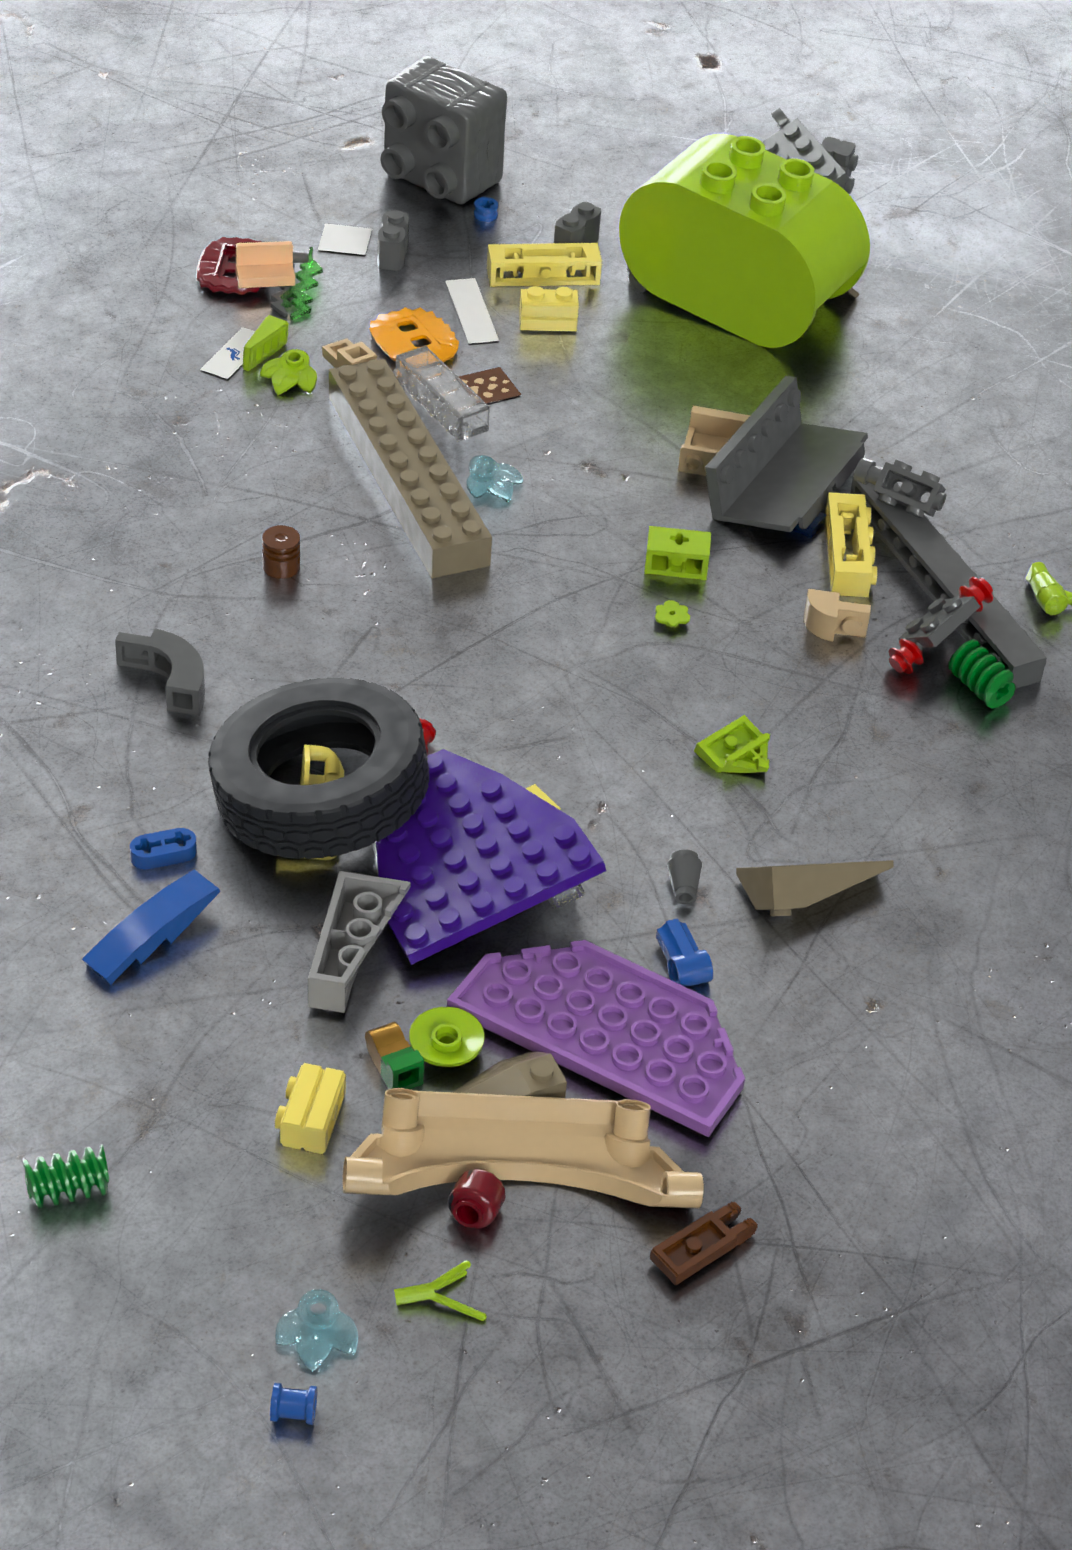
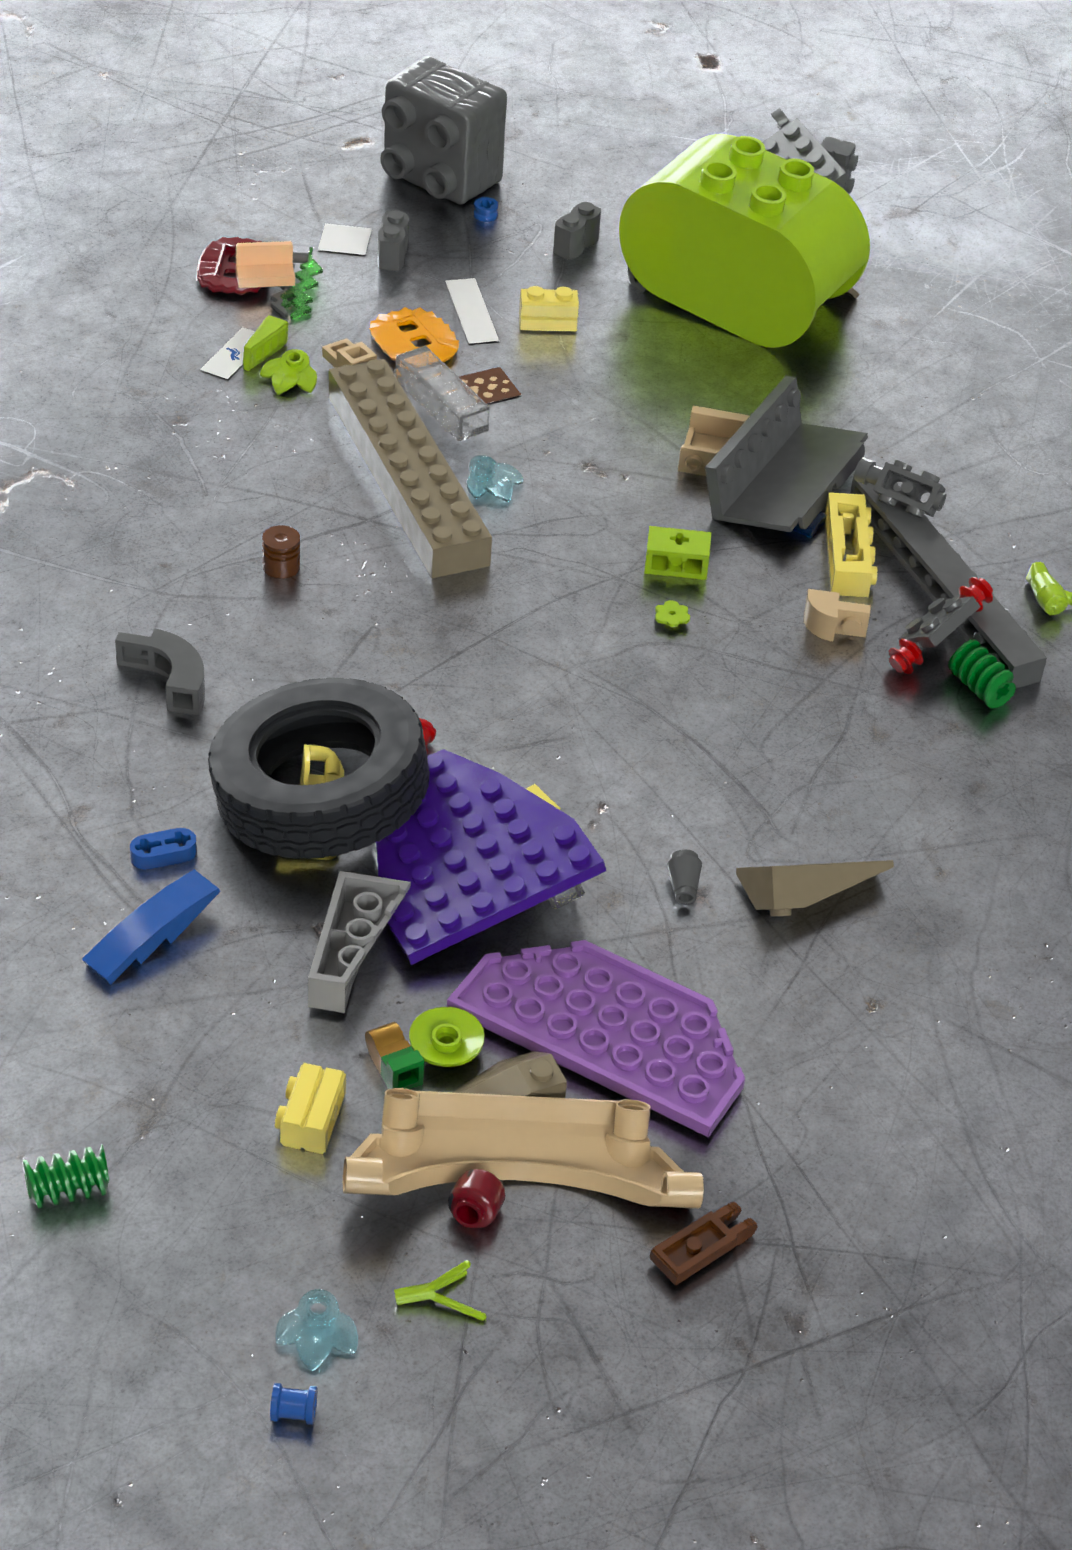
(544, 264): light yellow brick -> none
(684, 960): blue piece -> none
(736, 748): lime slope -> none

